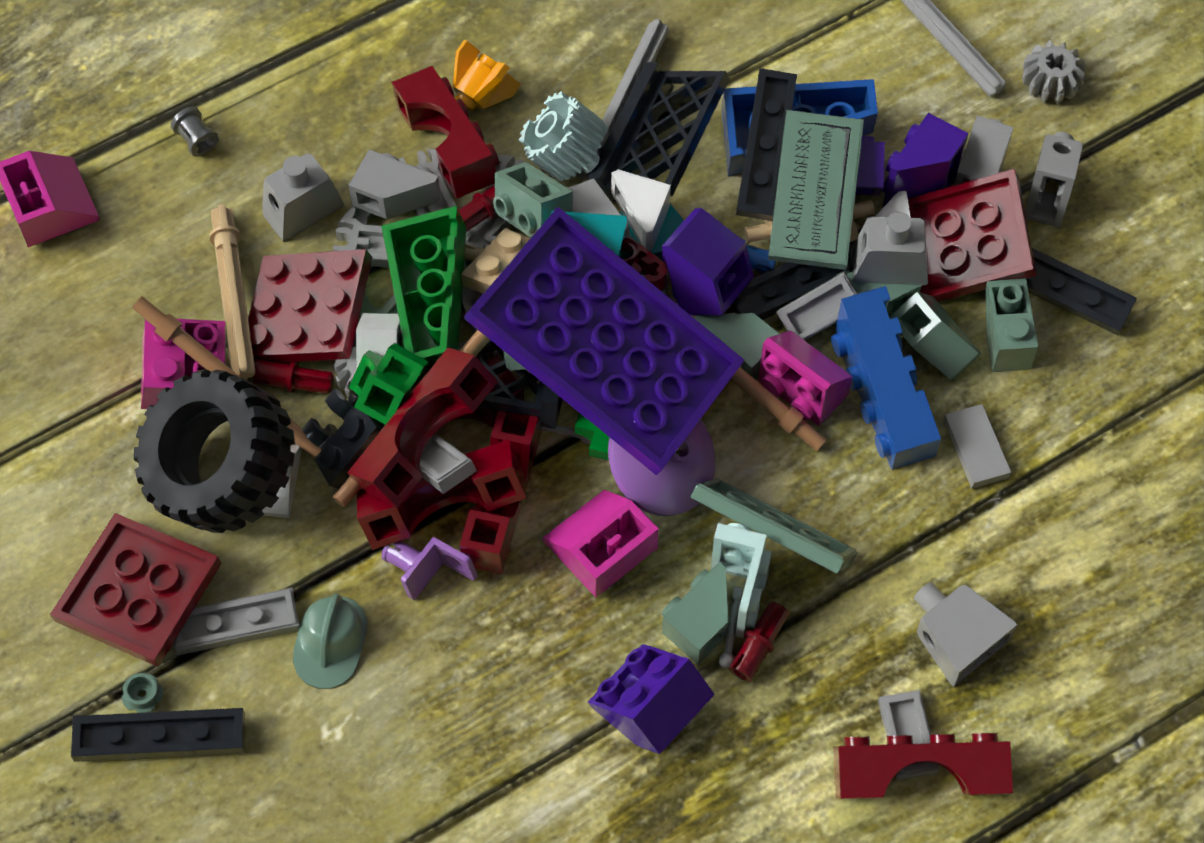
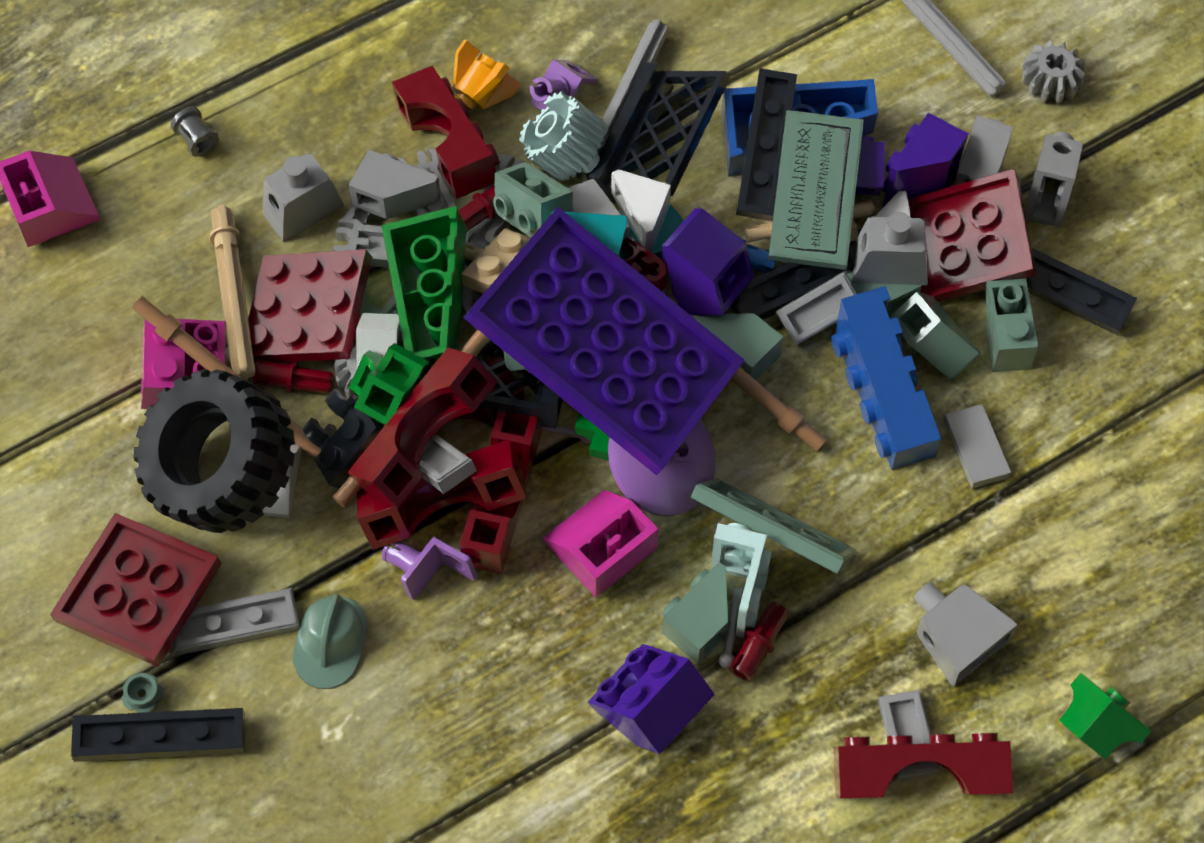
(560, 77): none -> medium lavender bracket
(802, 376): dark pink slope -> none
(1101, 717): none -> green brick

